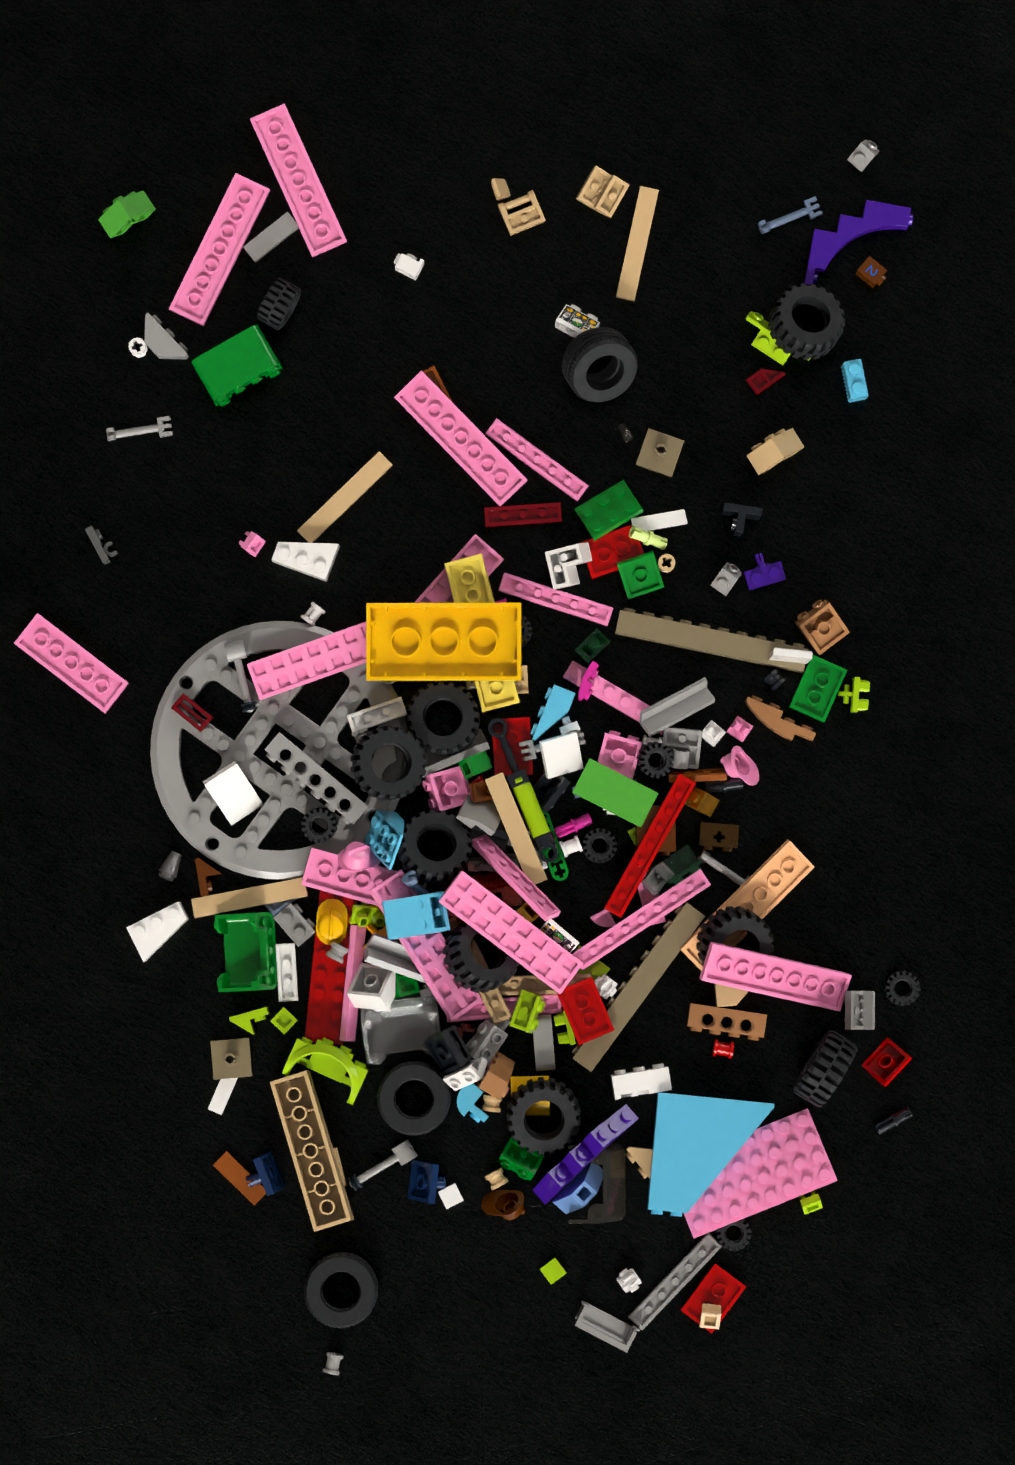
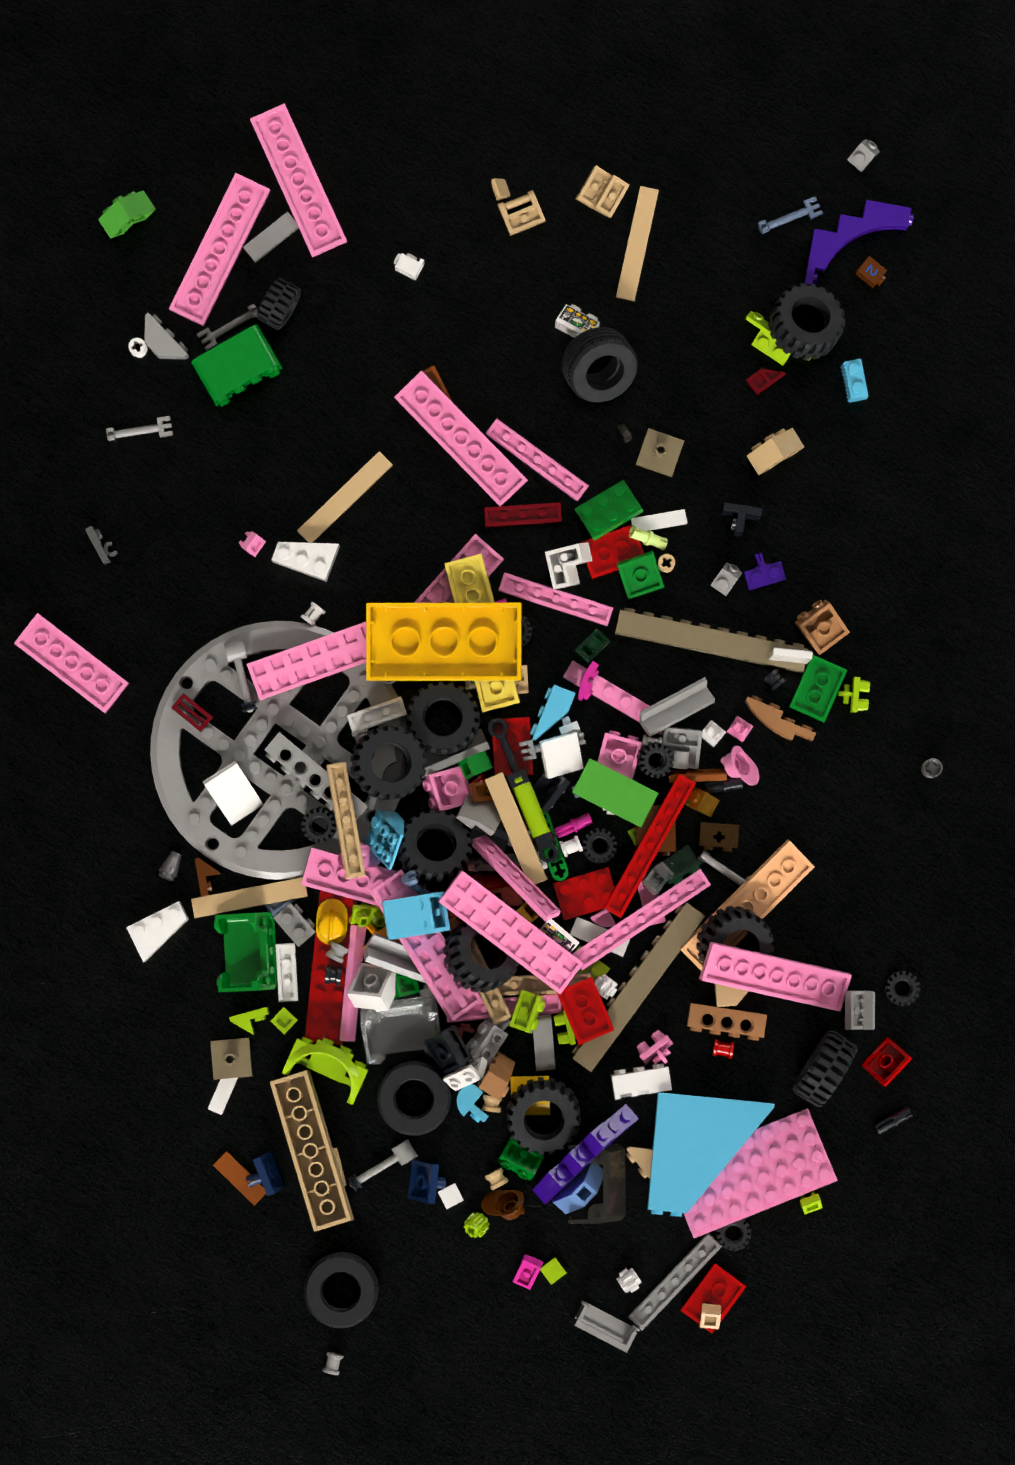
(252, 313): none -> light grey hinge
(333, 975): none -> black wheel
(345, 820): none -> tan tile
(476, 1225): none -> lime gear
(527, 1271): none -> dark pink slope
(584, 893): none -> red plate
(588, 931): none -> white tile
(657, 1051): none -> bright pink hips
(934, 768): none -> flat silver wheel

